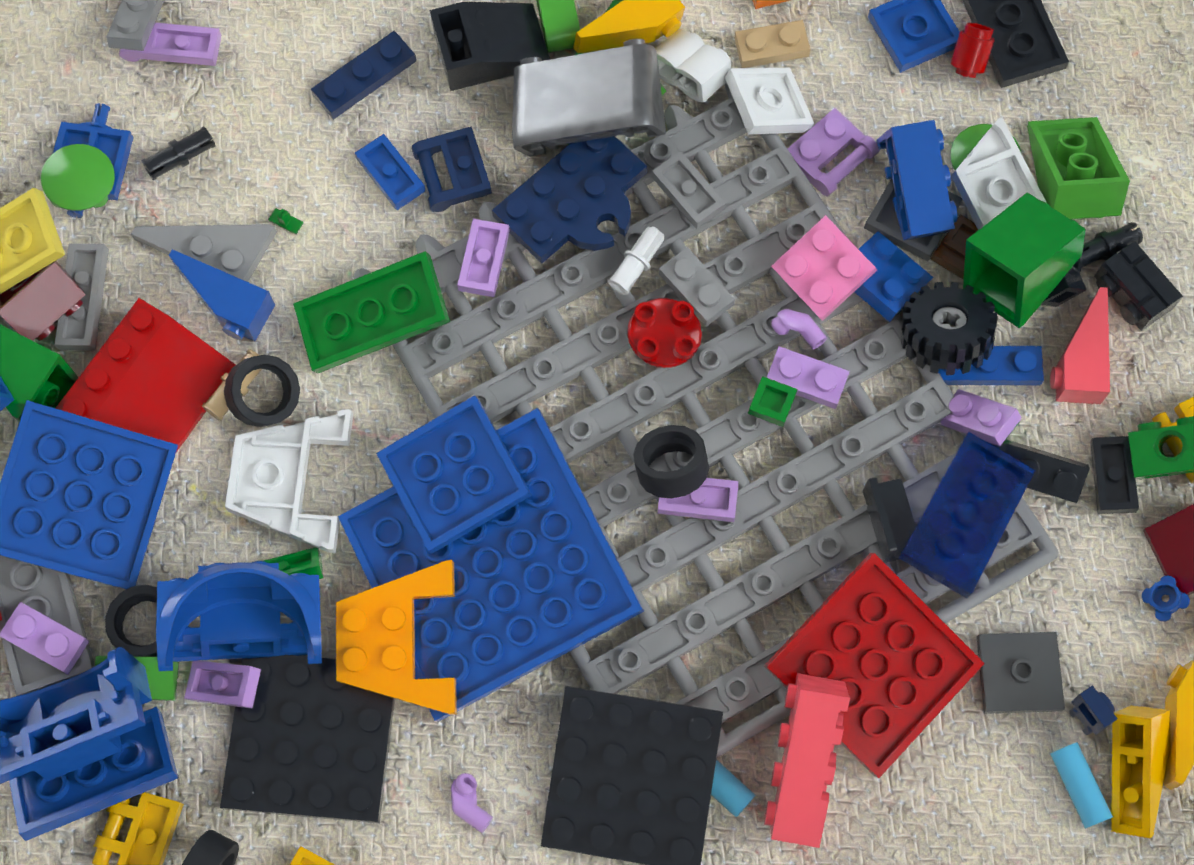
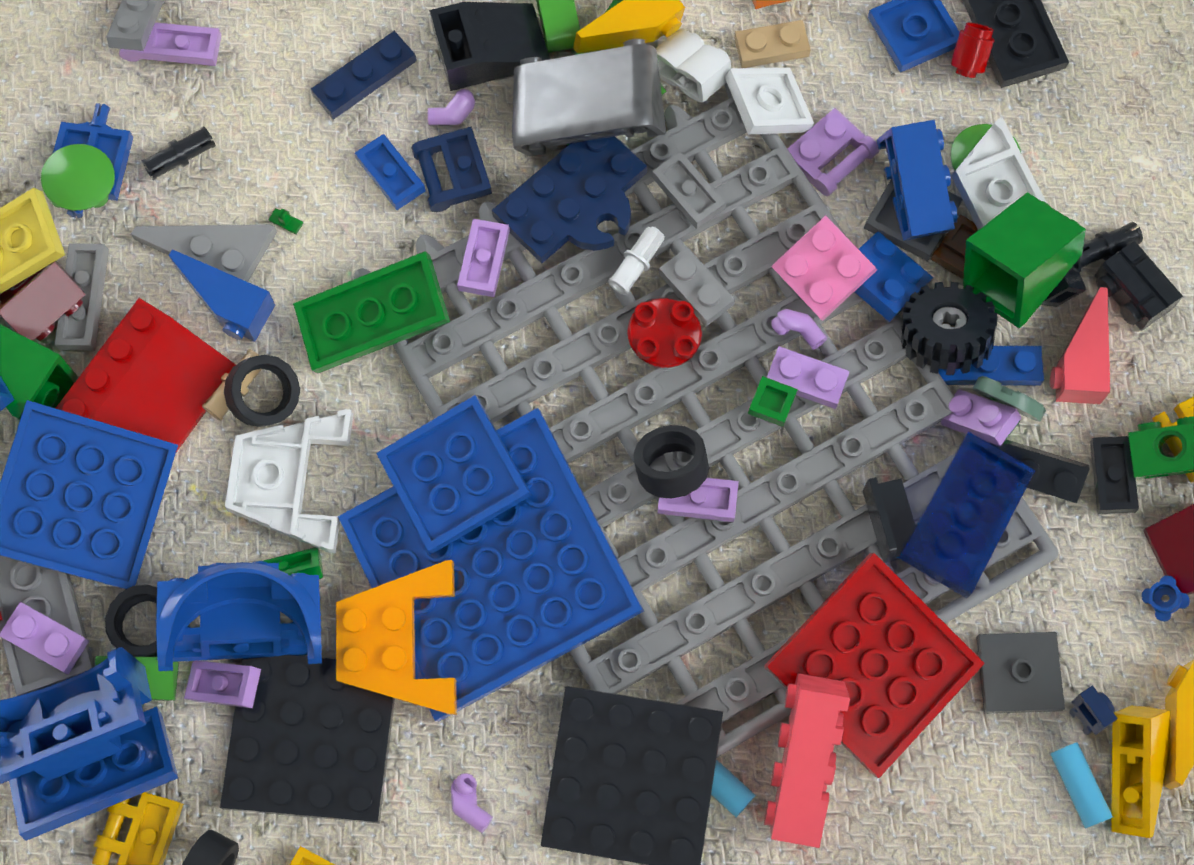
(455, 111): none -> lavender arm
(995, 391): none -> sand green tile
(1077, 168): bright green slope -> none

